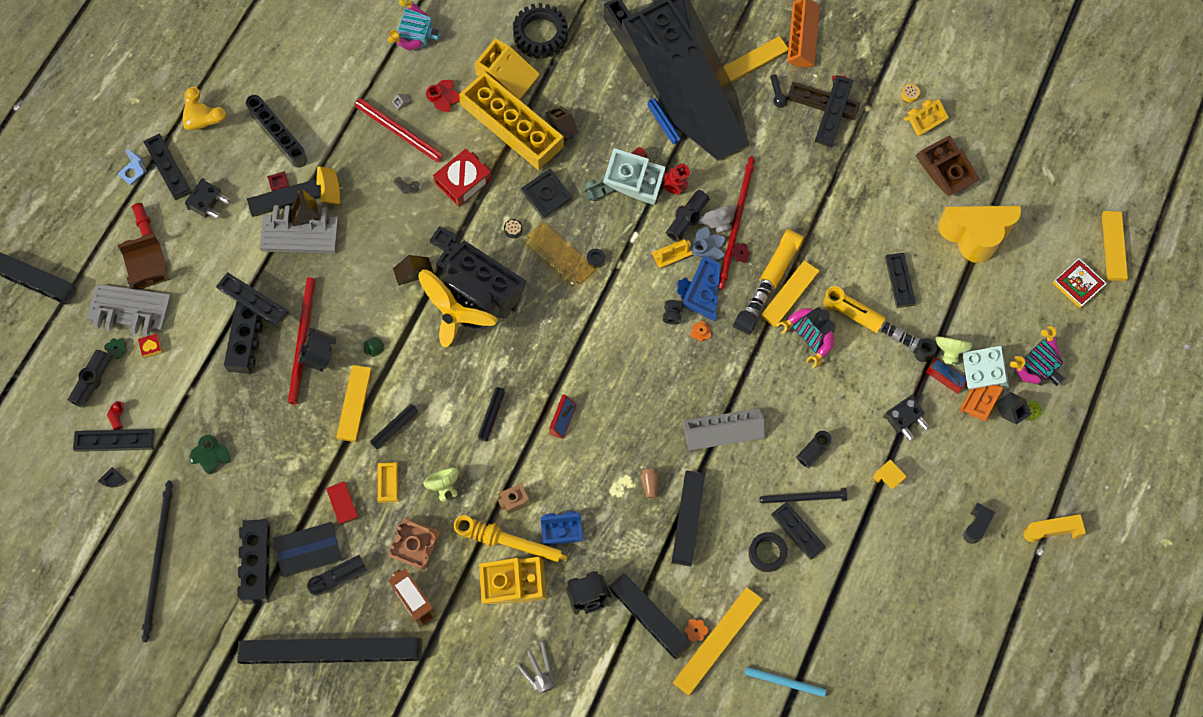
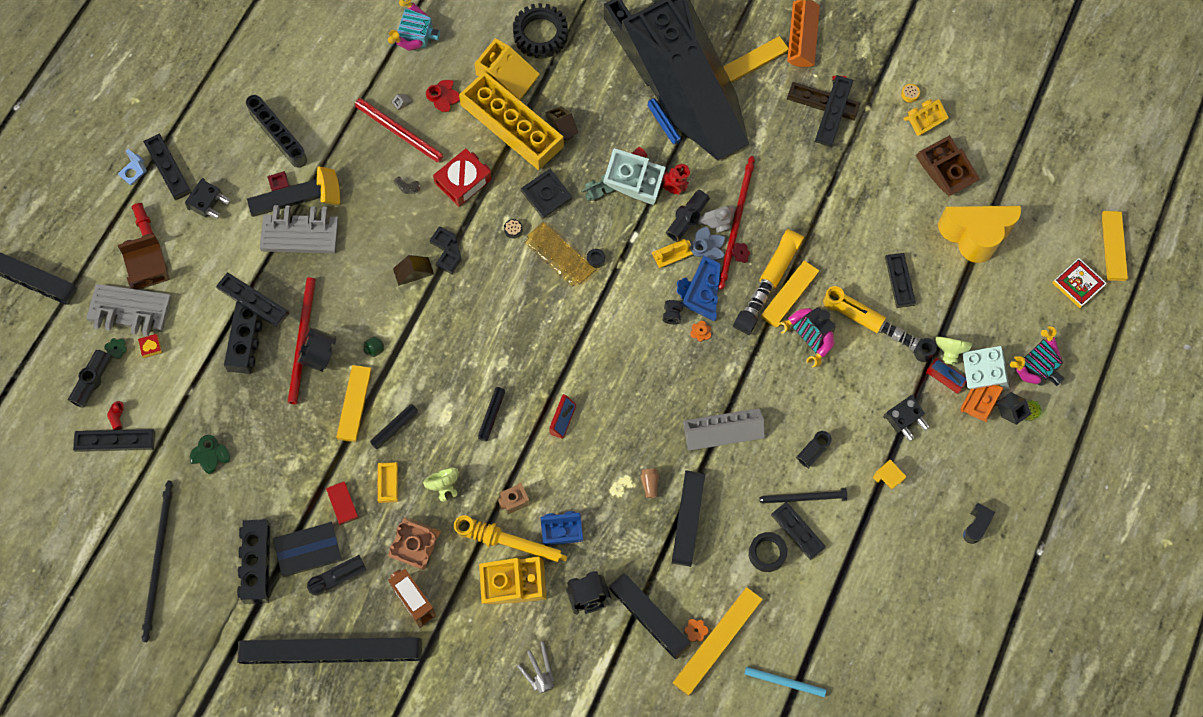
(112, 479): black tile -> none
(197, 114): yellow head -> none
(303, 208): dark brown slope -> none
(471, 291): black brick -> none
(780, 99): black bar -> none
(1055, 527): yellow leg -> none

